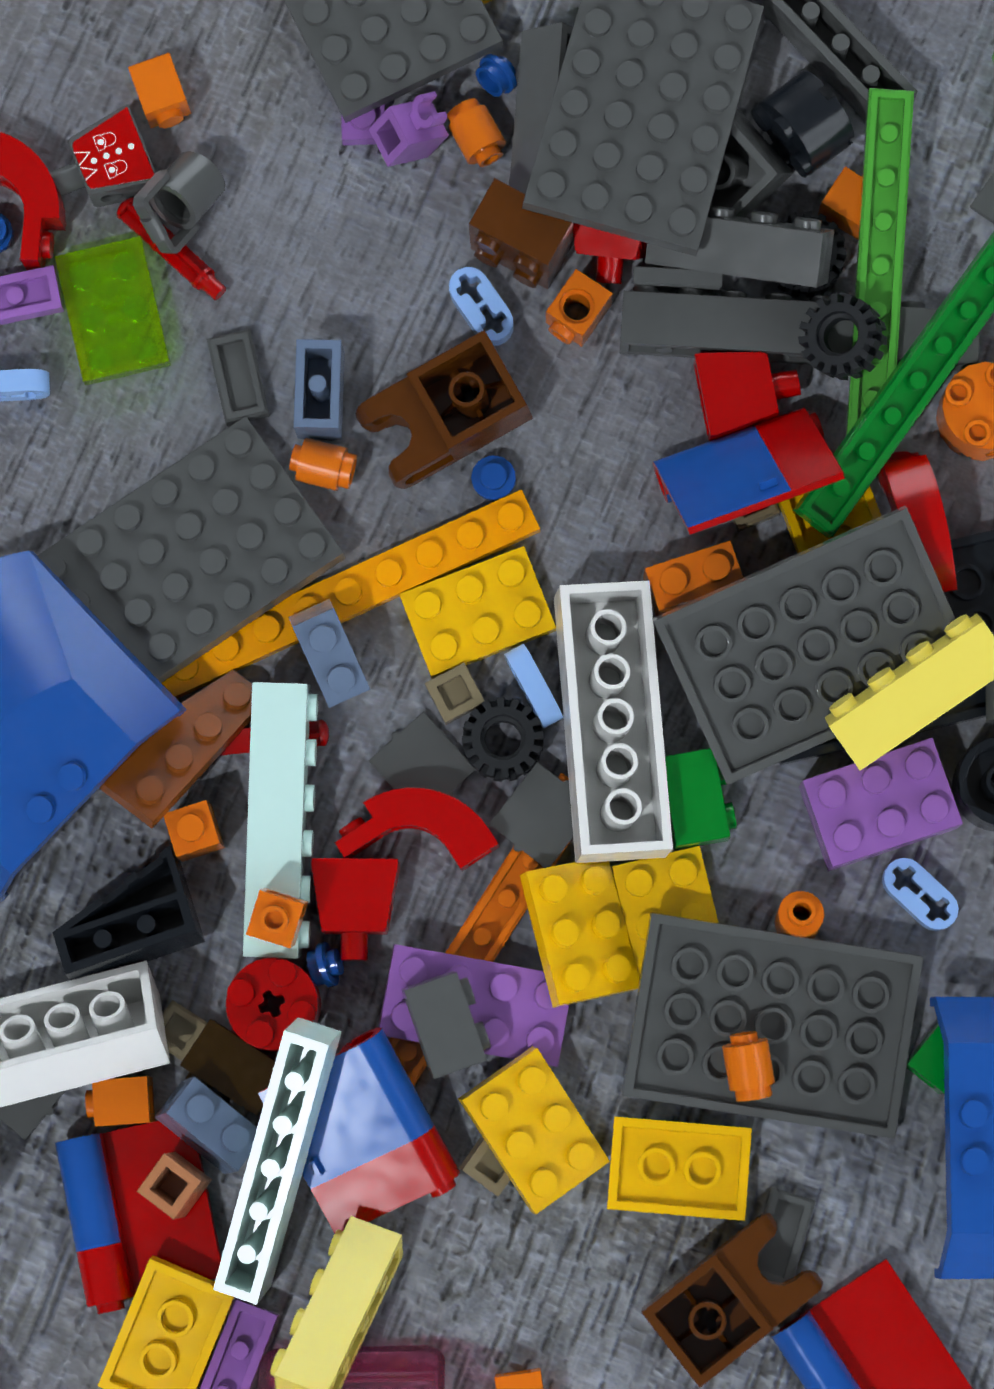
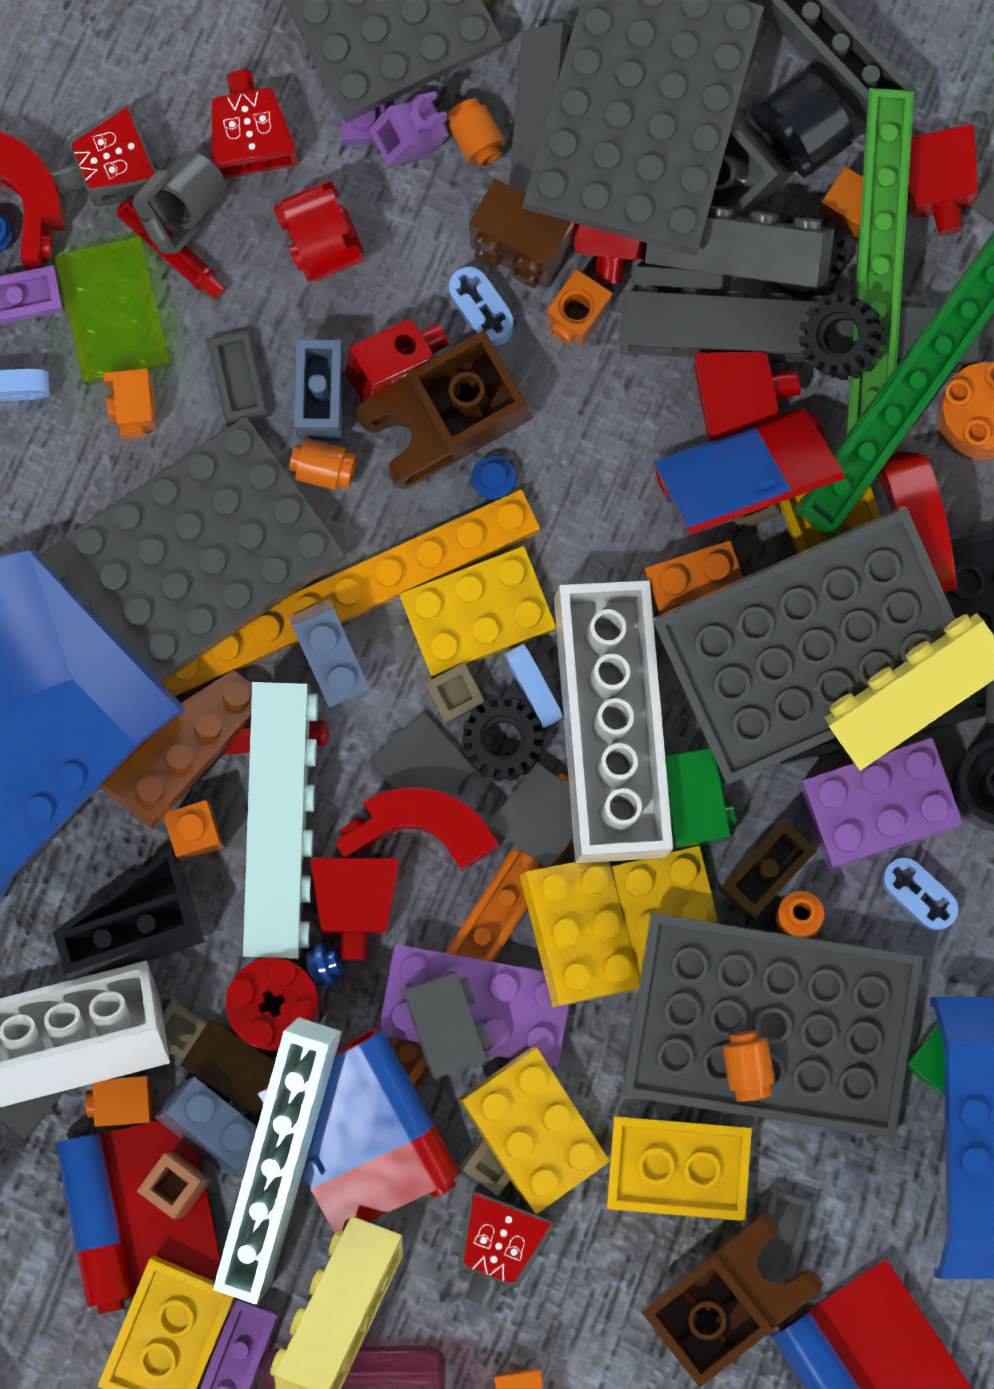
(132, 402): none -> orange brick
(160, 91): orange brick -> none
(249, 129): none -> torso
(277, 918): orange brick -> none
(320, 232): none -> red brick
(390, 356): none -> red torso
(496, 75): blue plate -> none
(499, 1245): none -> red torso
(767, 870): none -> dark brown brick
(943, 177): none -> red torso

